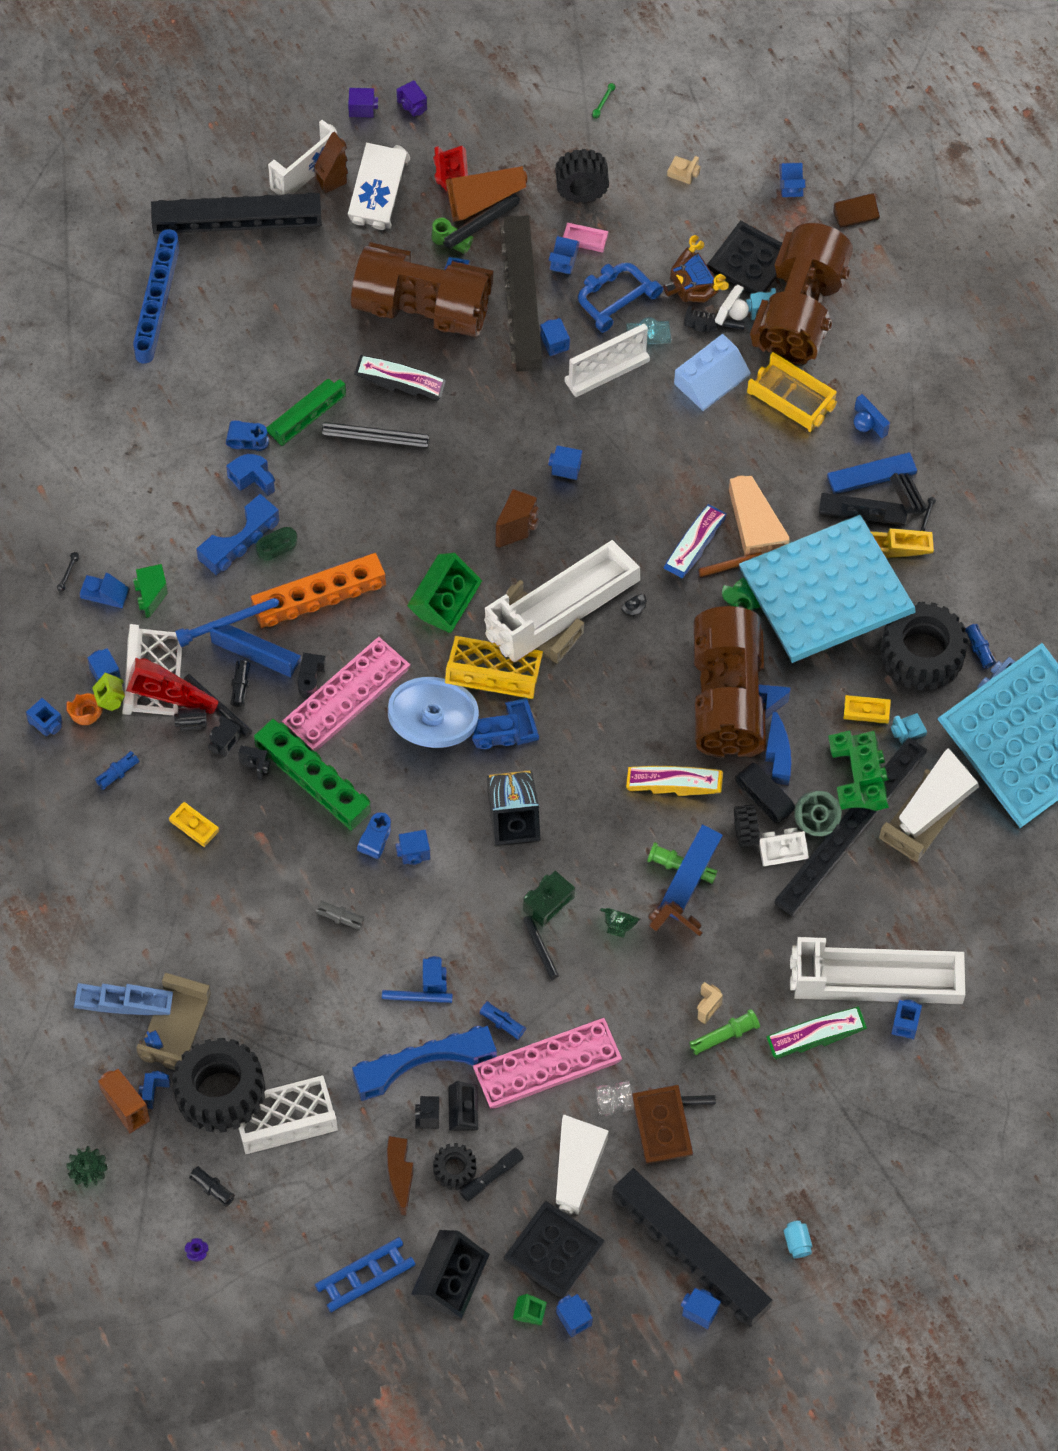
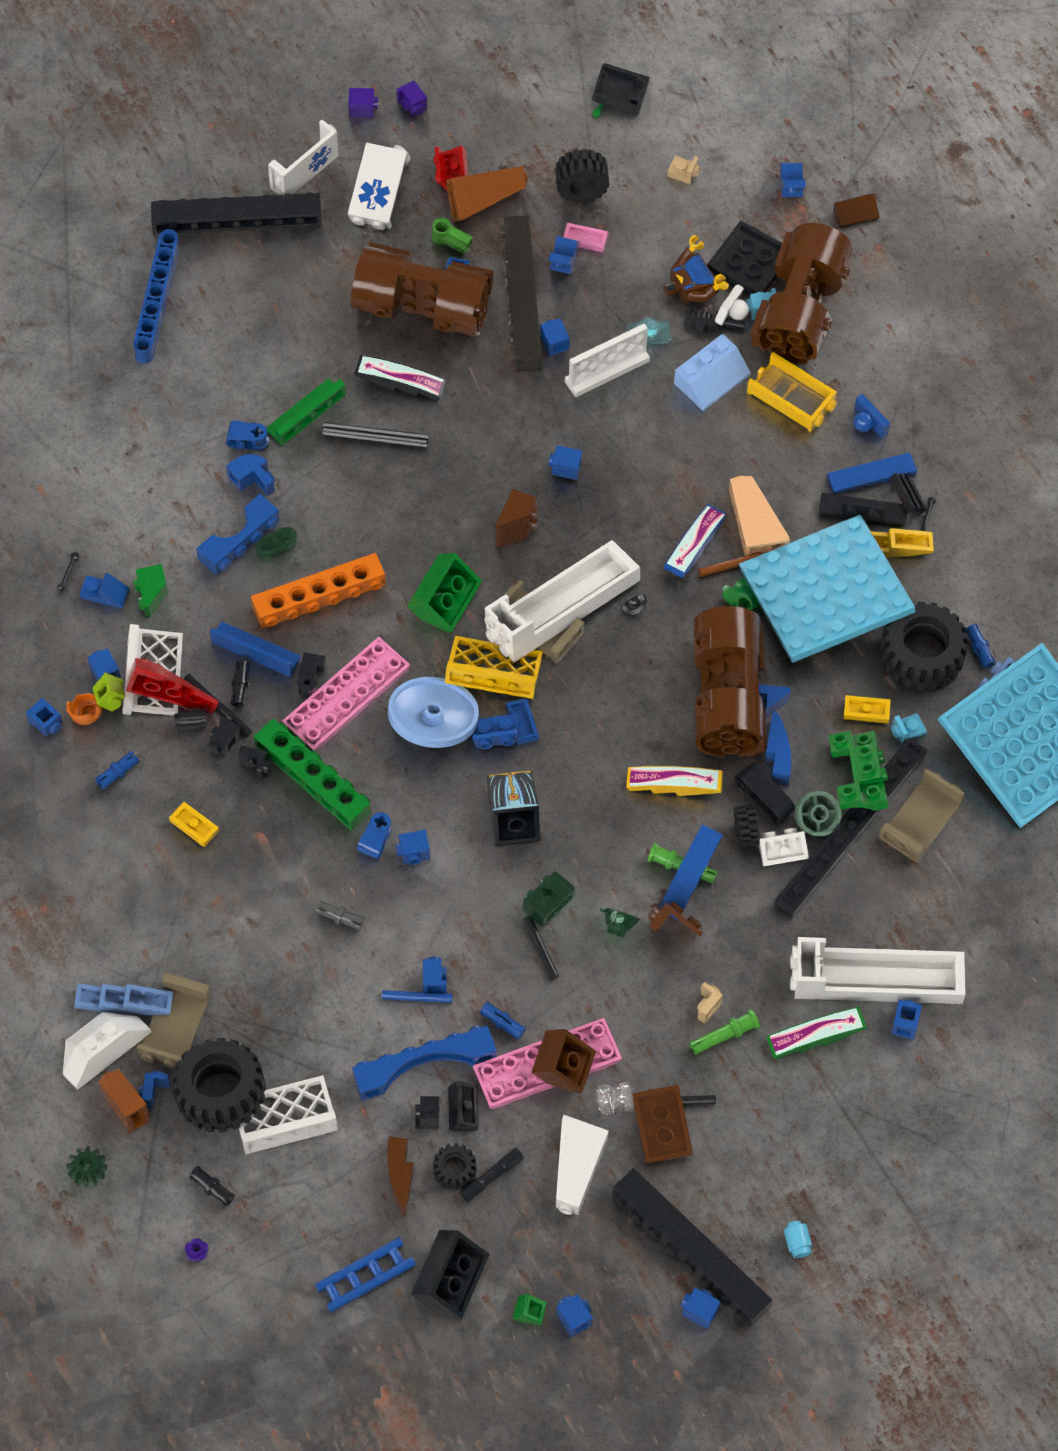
(100, 1045): none -> white wedge
(153, 1040): blue plate -> none
(186, 636): blue piece -> none
(331, 165): reddish brown slope -> none
(481, 221): black axle -> none
(554, 1250): black plate -> none
(563, 1060): none -> reddish brown slope
(609, 273): blue bar -> none
(616, 87): none -> black container
(939, 793): white slope -> none

